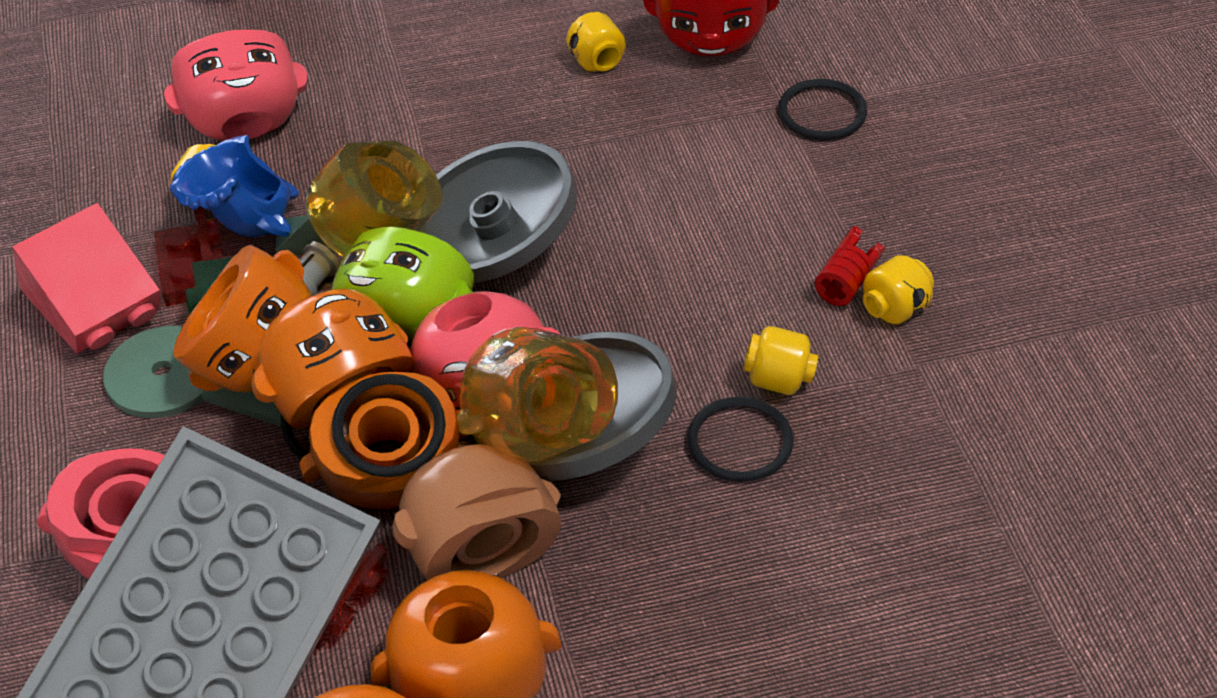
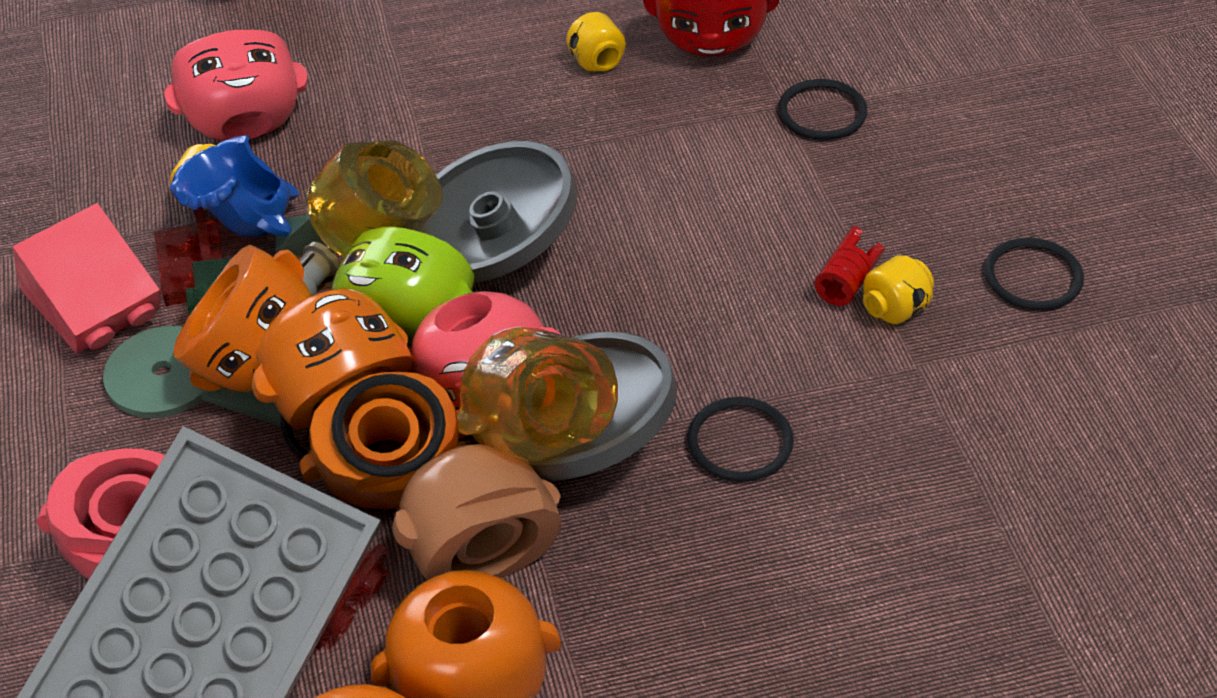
(780, 360): yellow head -> none
(1029, 304): none -> black tyre

